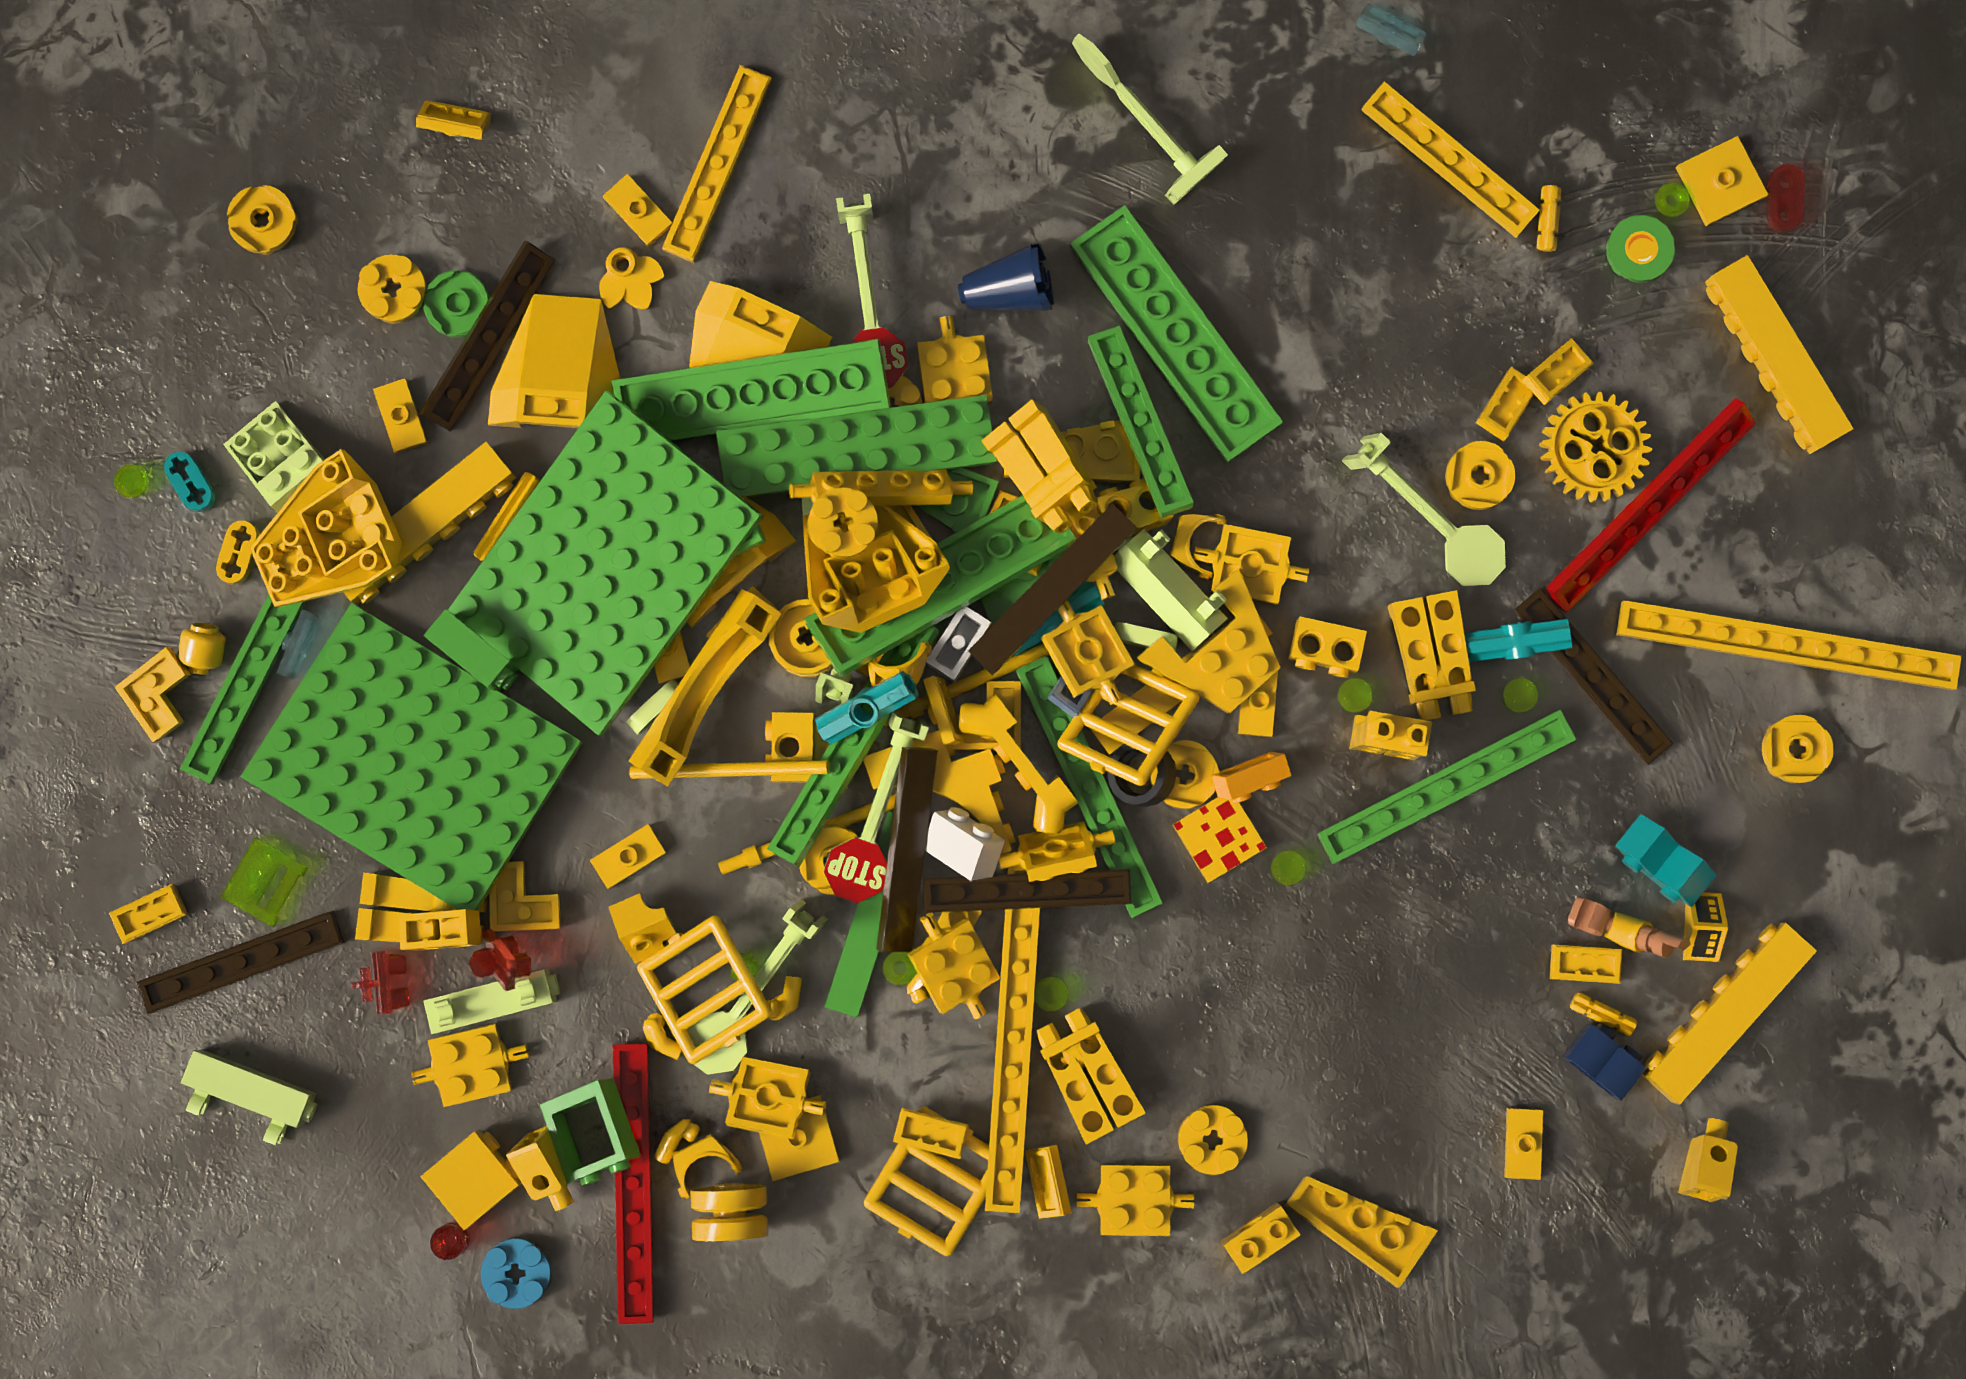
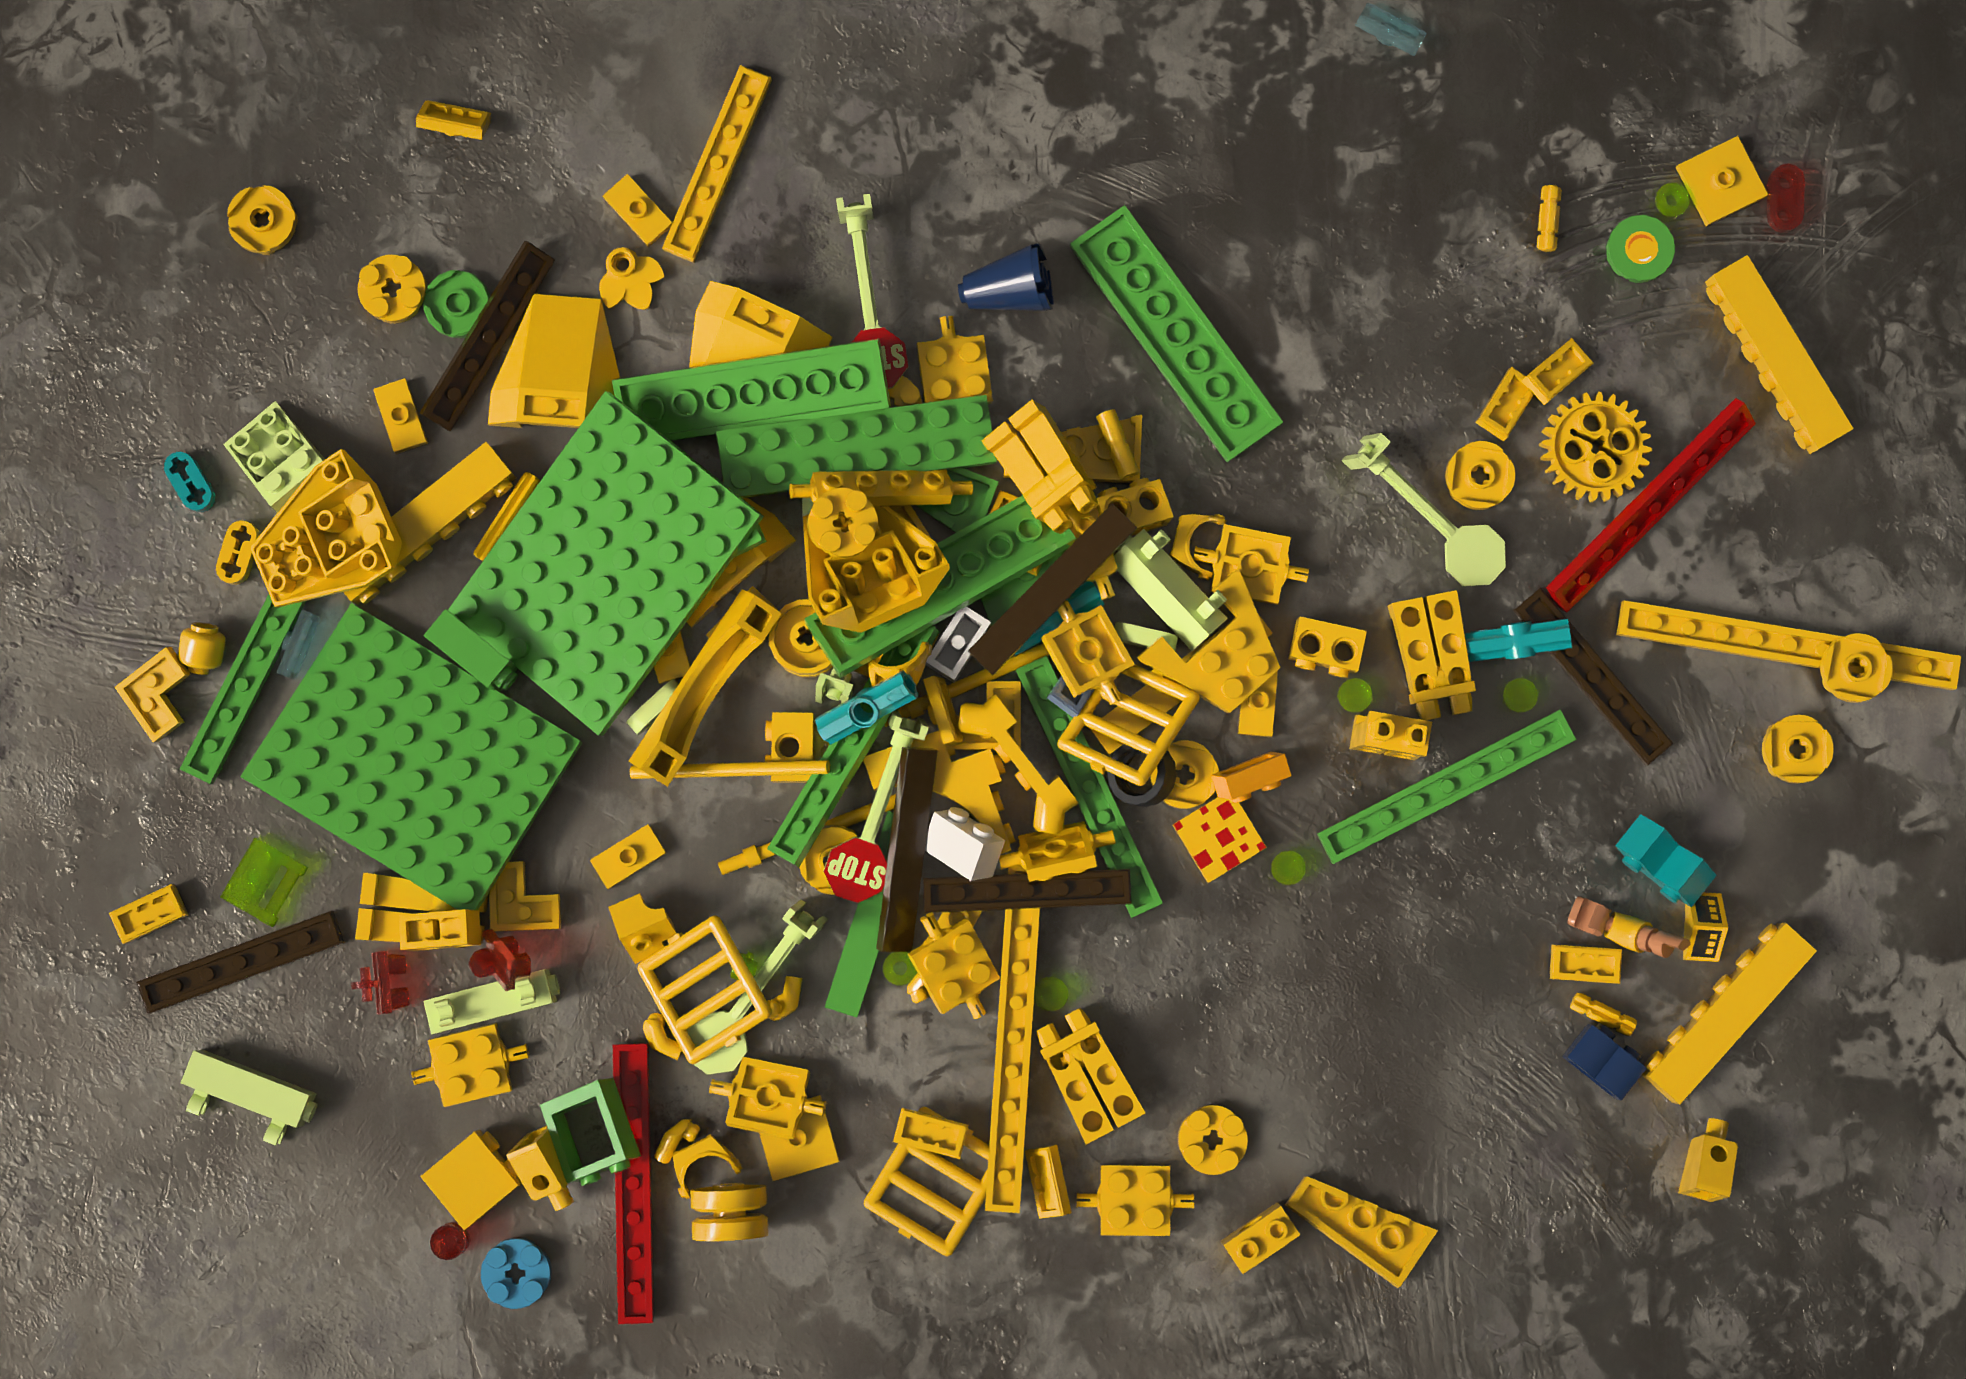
(131, 481): clear neon green plate -> none
(1116, 440): none -> yellow piece
(1140, 422): bright green plate -> none
(1191, 169): yellowish green piece -> none
(1450, 159): yellow plate -> none
(1523, 1143): yellow plate -> none
(1871, 656): none -> yellow plate

